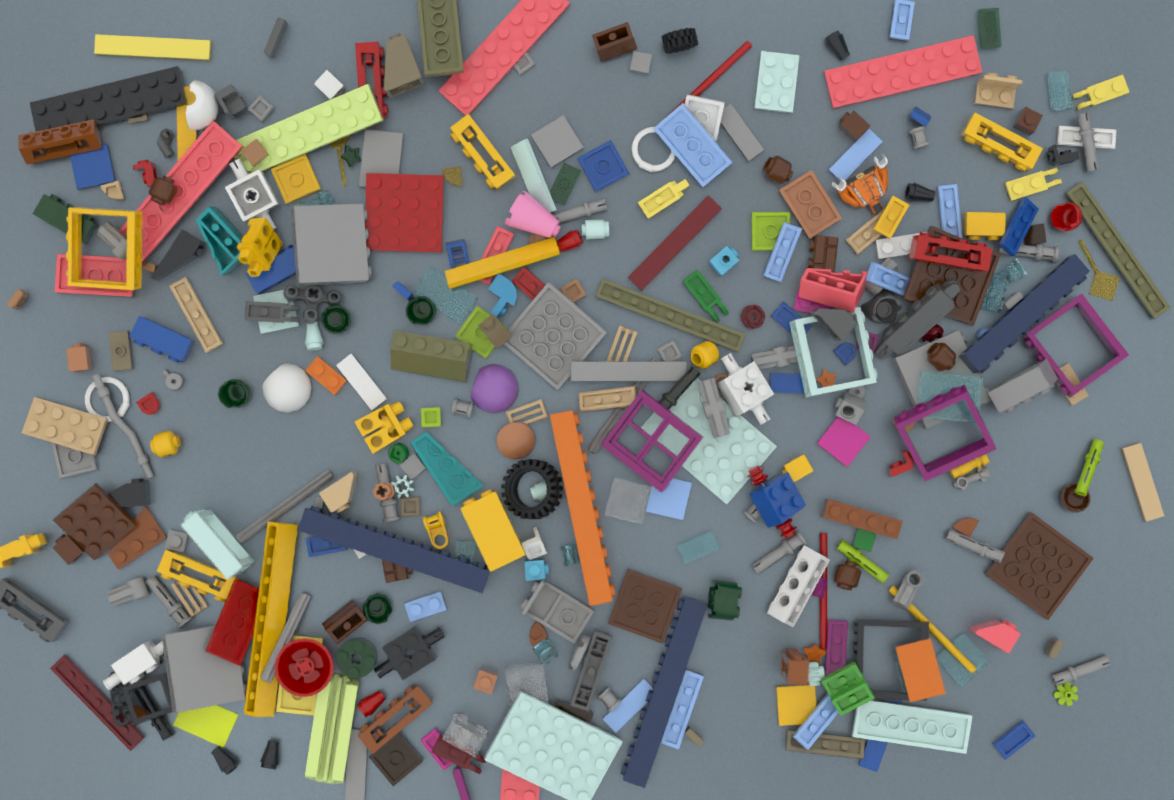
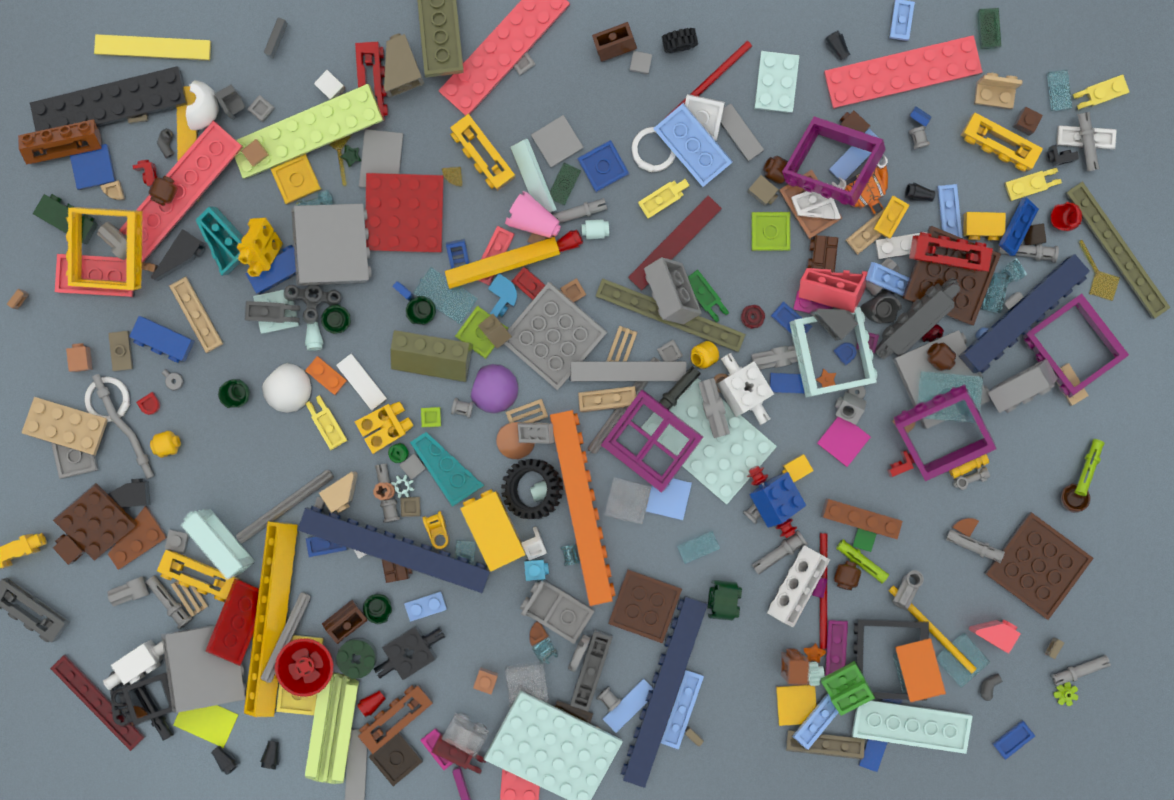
(240, 193): white brick -> none
(327, 424): none -> light yellow hinge
(535, 433): none -> light grey plate
(672, 291): none -> light grey brick
(724, 260): medium azure brick -> none
(763, 191): none -> dark tan brick
(782, 251): light blue tile -> none
(815, 206): none -> white wing
(842, 134): none -> magenta window
(988, 686): none -> dark grey arm
(1142, 482): tan tile -> none

